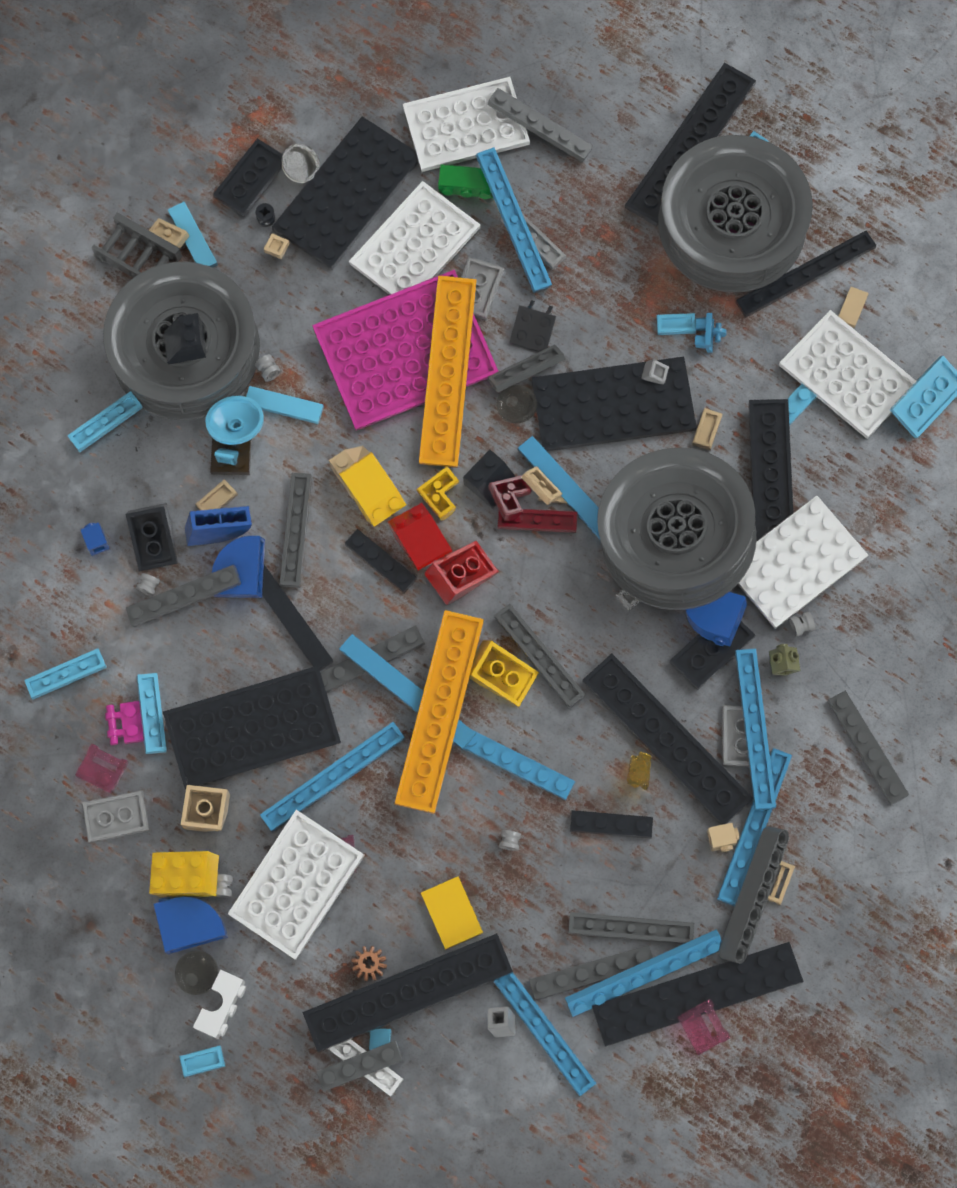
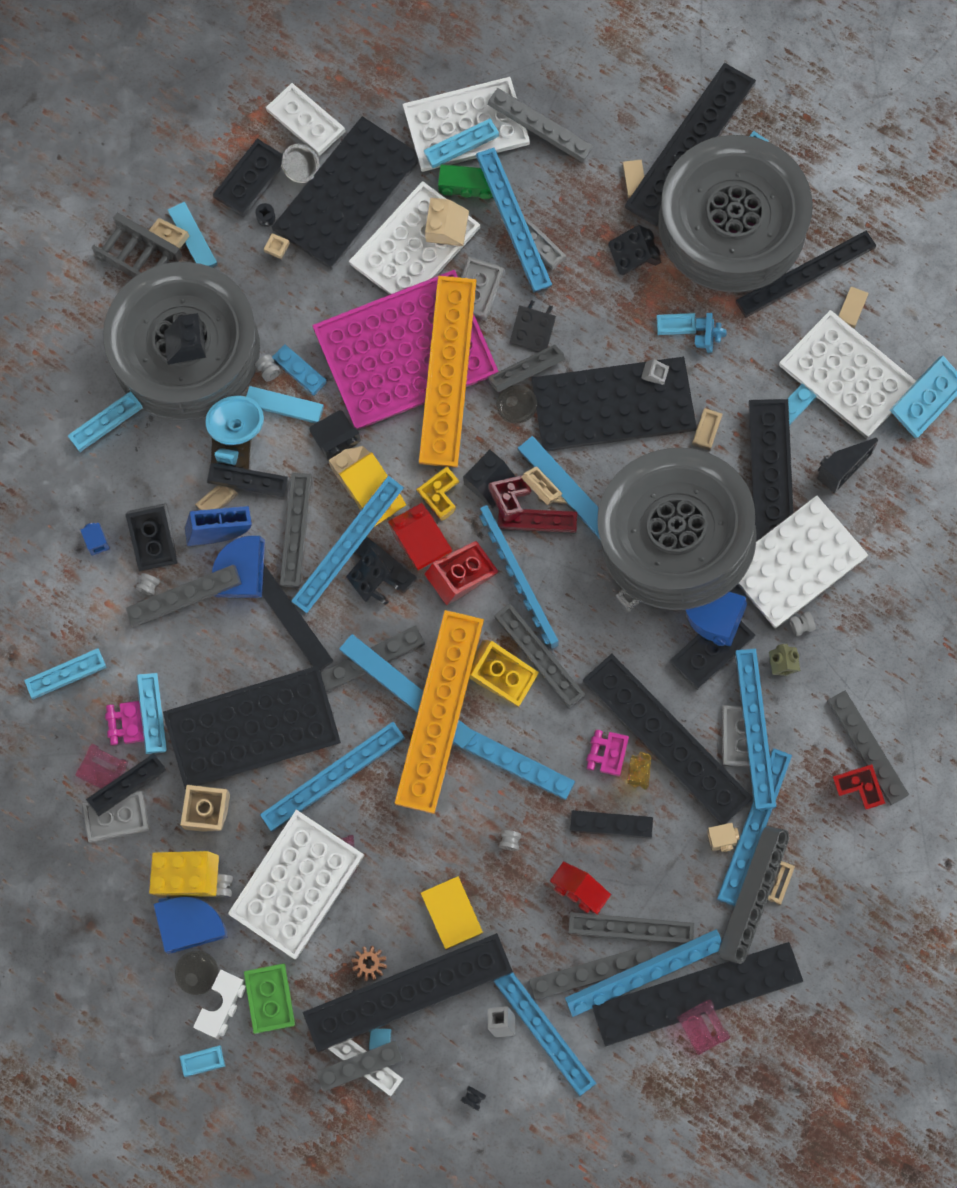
(126, 785): none -> black plate
(247, 479): none -> black plate
(269, 998): none -> bright green plate
(299, 369): none -> dark azure plate
(305, 119): none -> white plate
(334, 434): none -> black bracket
(347, 544): none -> dark azure plate
(369, 575): none -> black plate
(446, 222): none -> tan slope
(461, 143): none -> medium azure plate
(473, 1098): none -> black wheel
(521, 584): none -> dark azure plate
(580, 888): none -> red brick
(613, 755): none -> dark pink plate
(633, 175): none -> tan tile
(634, 249): none -> black bracket
(844, 463): none -> black slope
(860, 780): none -> red brick

